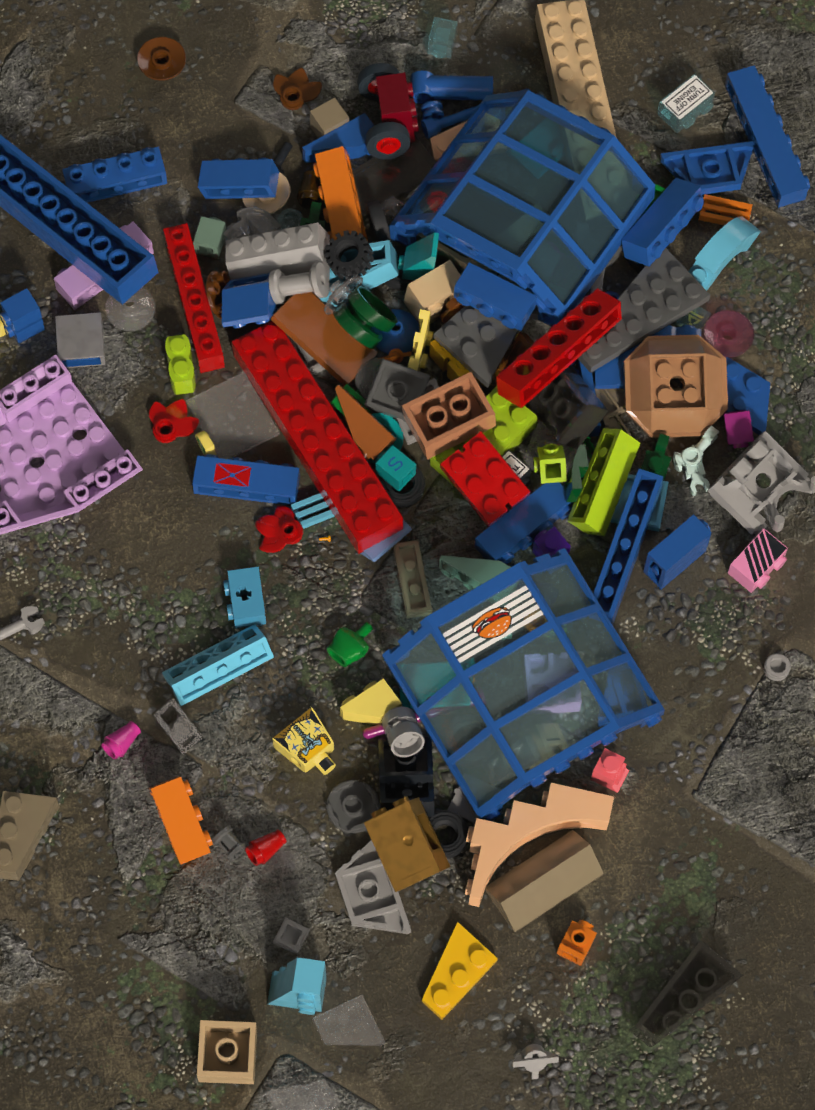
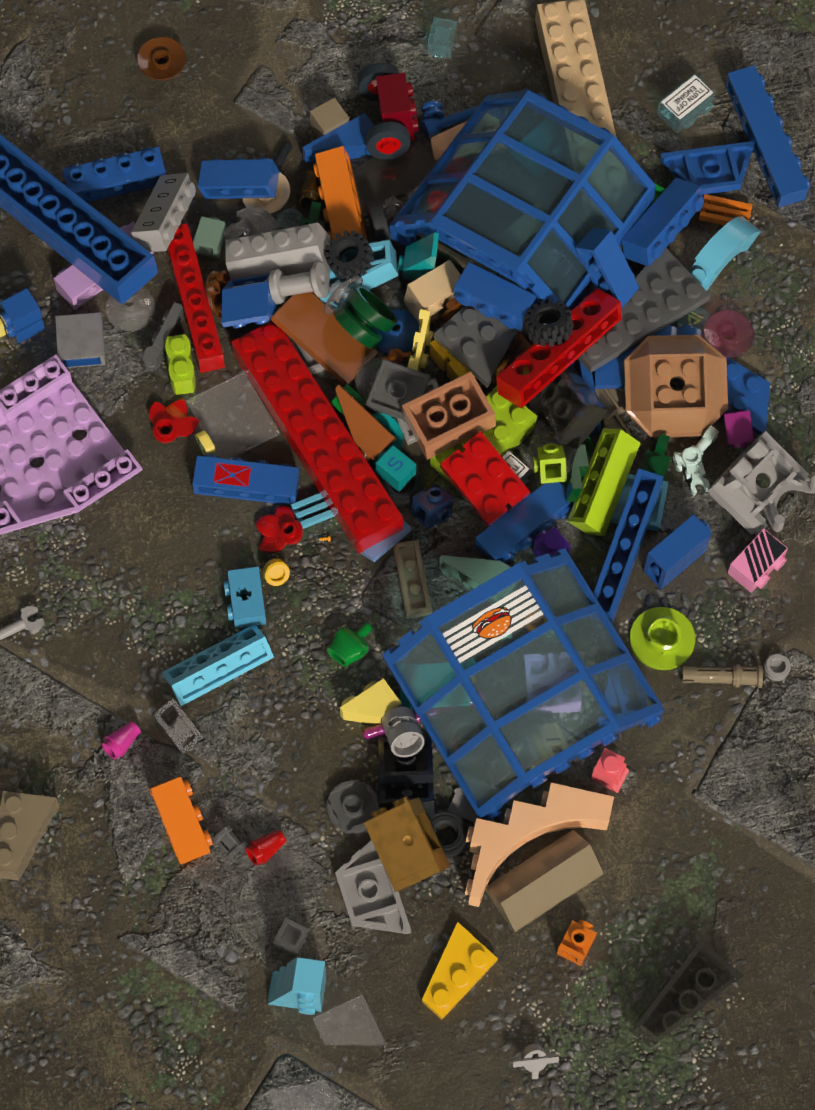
(163, 212): none -> light grey brick
(171, 323): none -> dark grey hinge
(227, 1052): tan brick -> none
(276, 572): none -> yellow tile
(296, 87): reddish brown plate -> none
(306, 743): torso -> none
(432, 506): none -> dark blue brick
(444, 87): blue piece -> none
(552, 332): none -> black tyre
(607, 264): none -> blue brick
(662, 638): none -> lime piece
(730, 675): none -> dark tan pin

